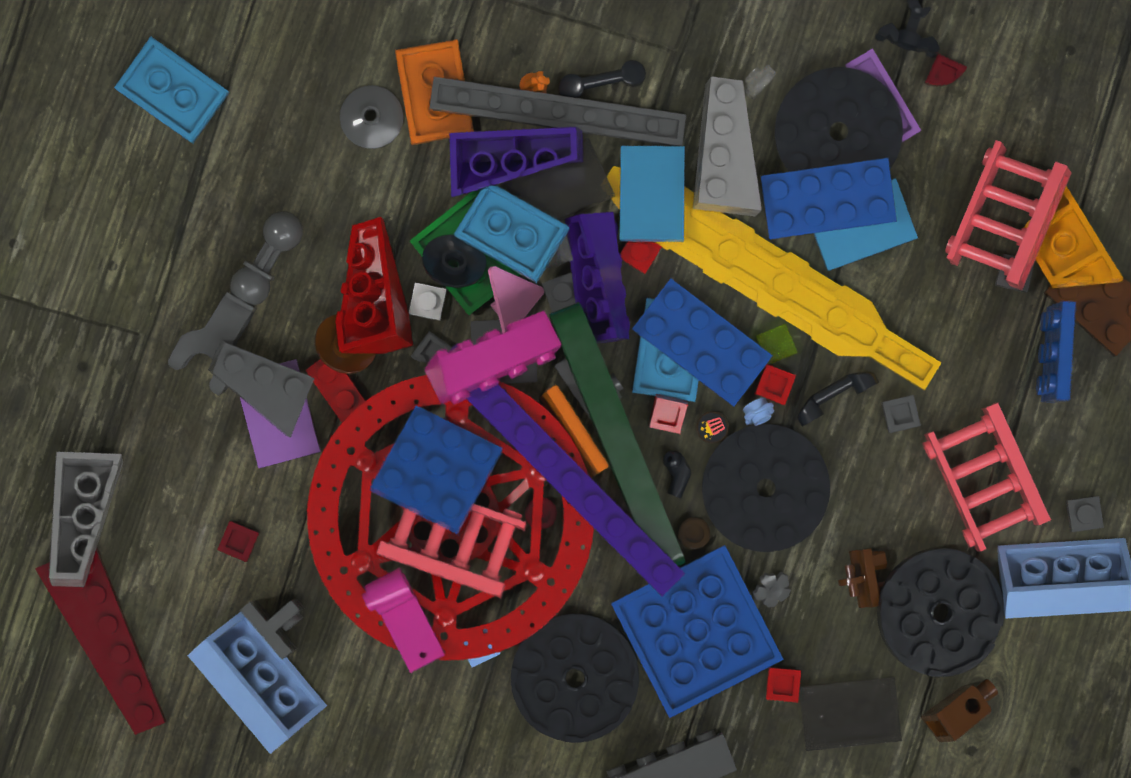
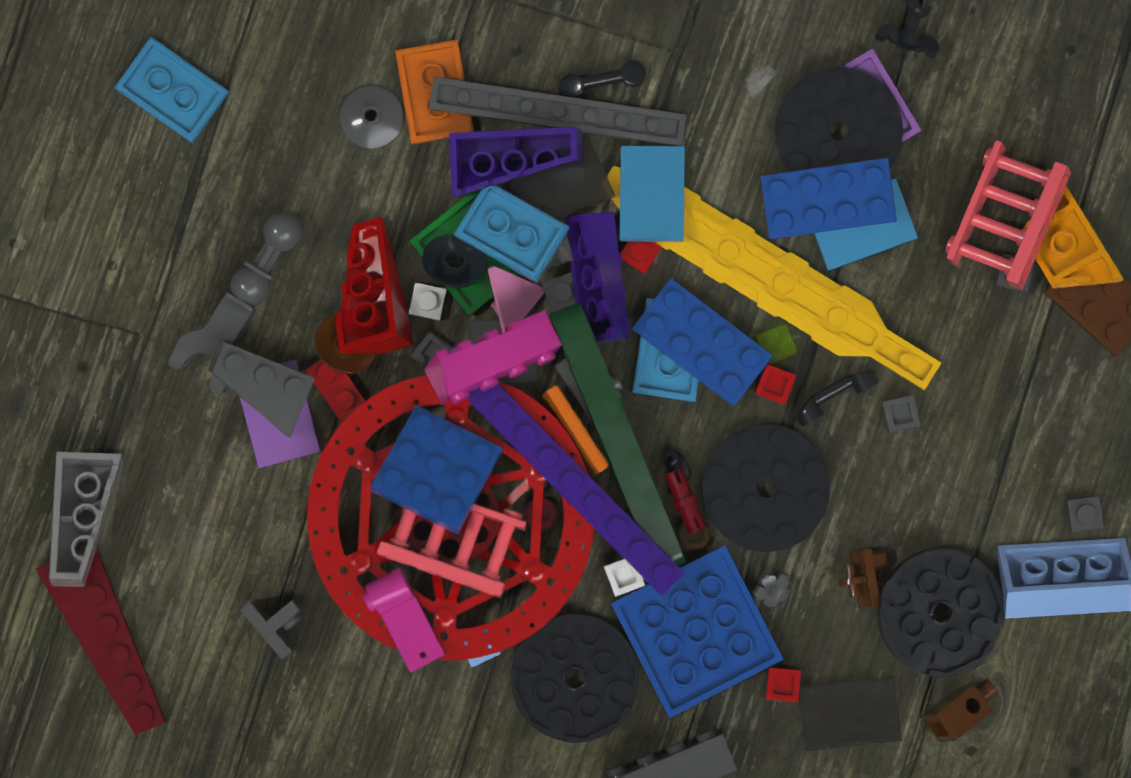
(238, 541): dark red tile -> none
(256, 682): light blue slope -> none
(534, 82): orange piece -> none
(623, 577): none -> white plate
(668, 413): plate -> none
(685, 500): none -> dark red pin
(712, 427): tile -> none
(725, 156): light grey wedge -> none
(758, 412): light blue plate -> none
(944, 71): dark red tile -> none
(1005, 451): coral fence -> none
(1056, 352): blue plate -> none

